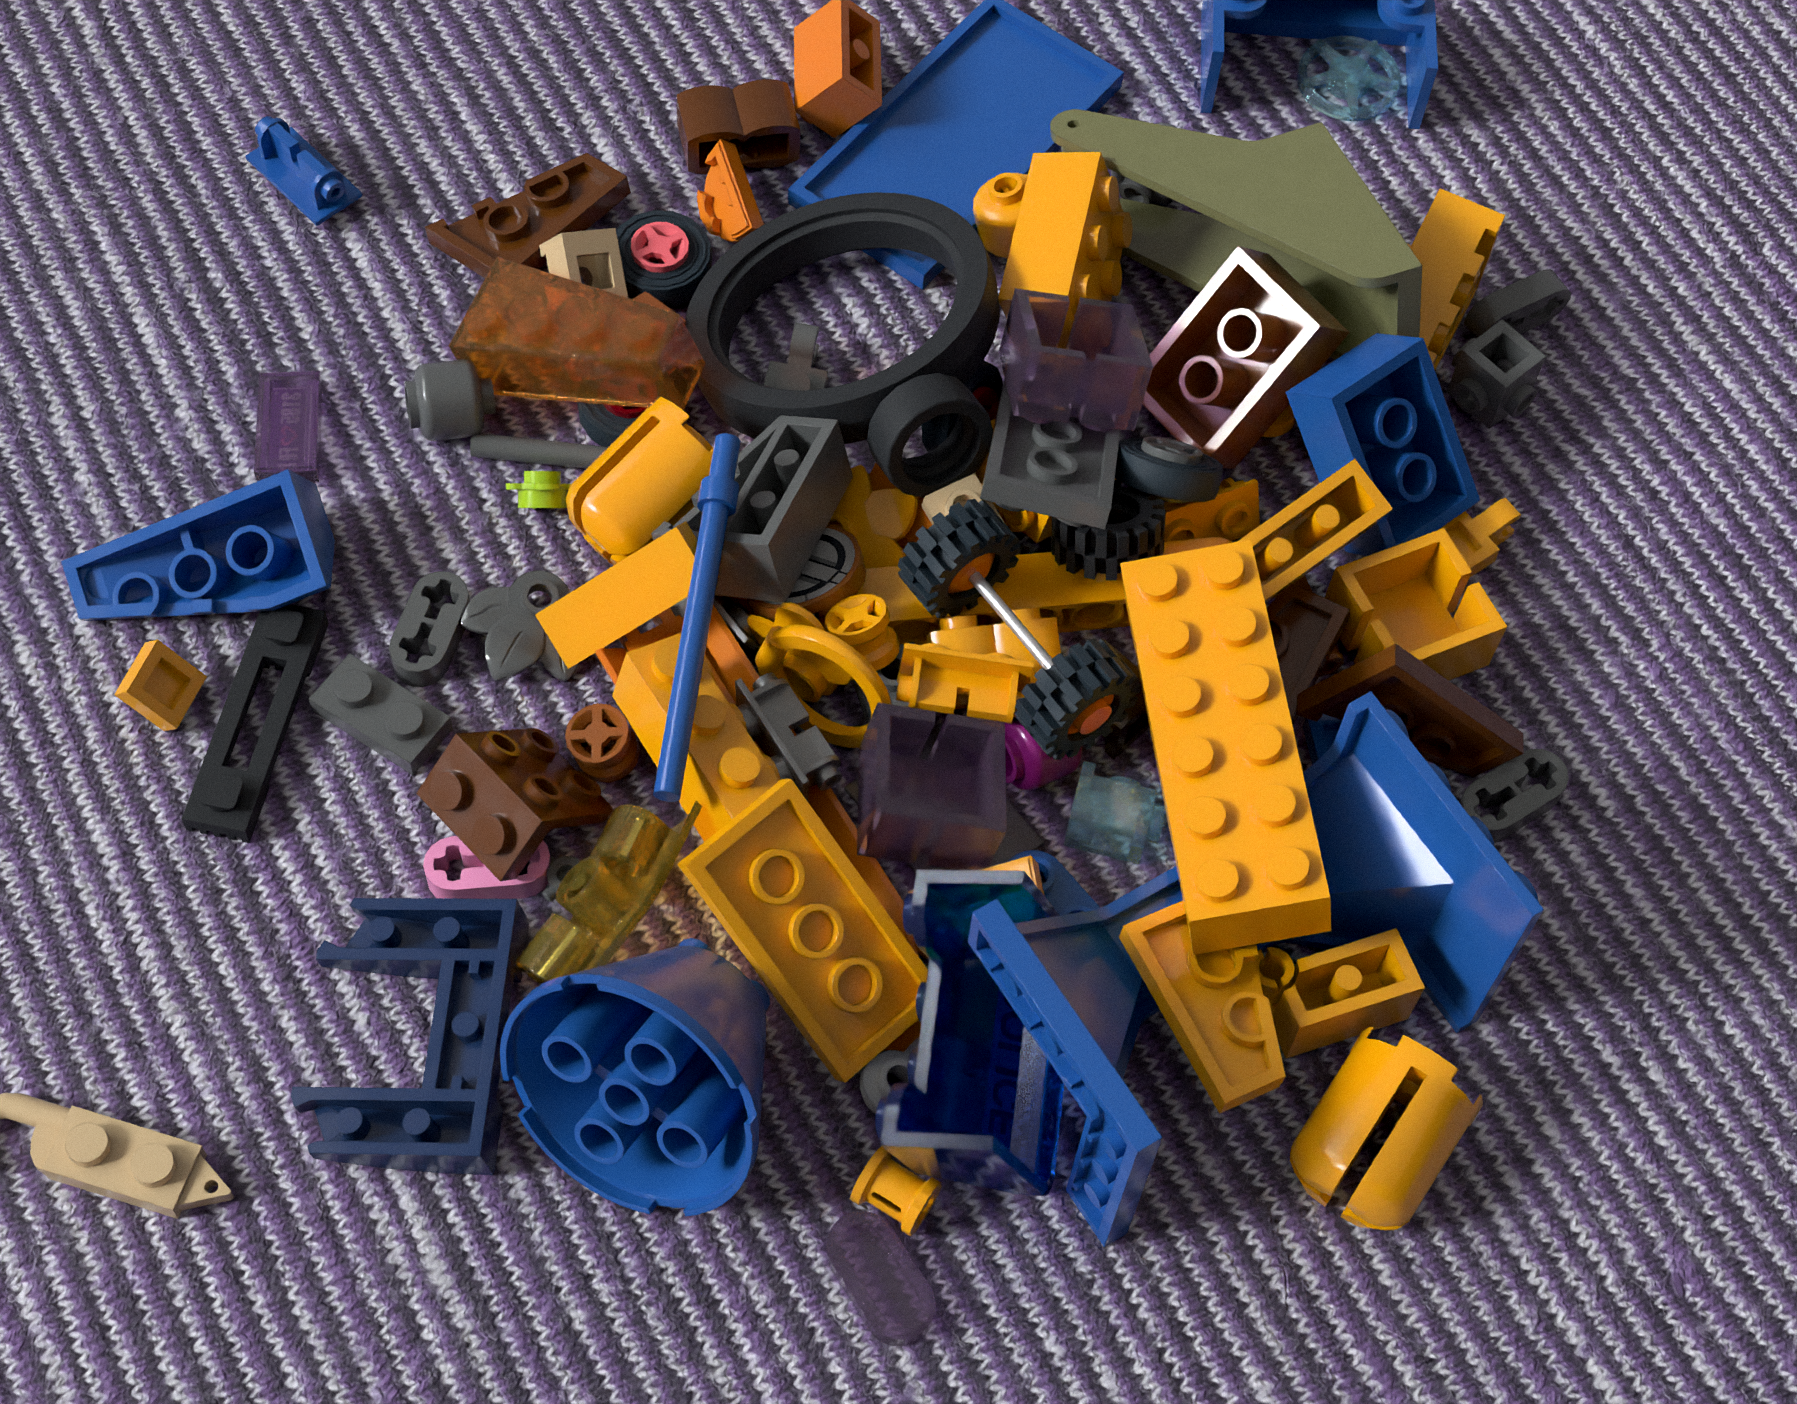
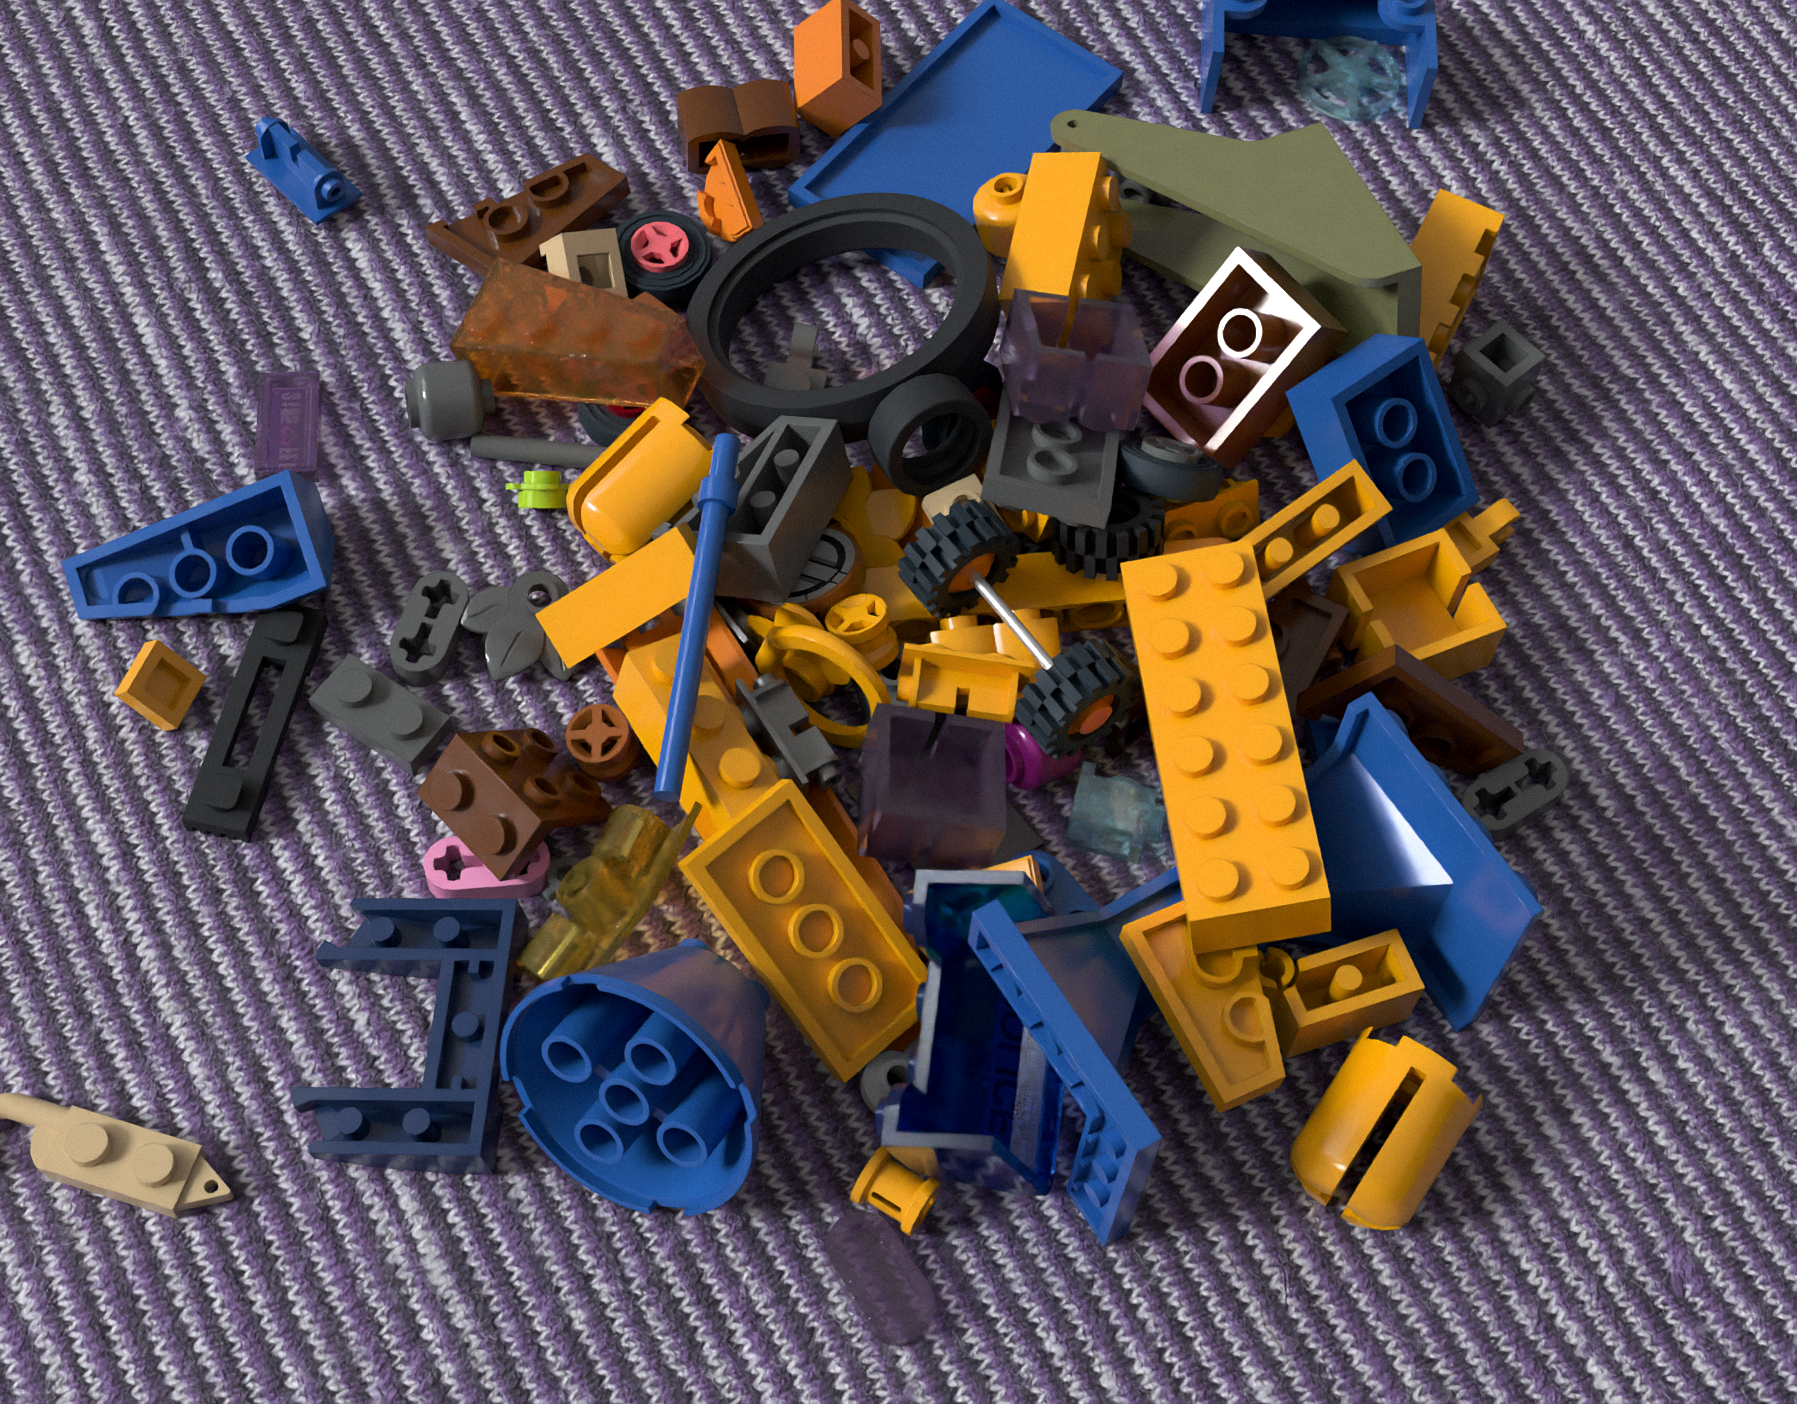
(1520, 304): dark grey beam -> none

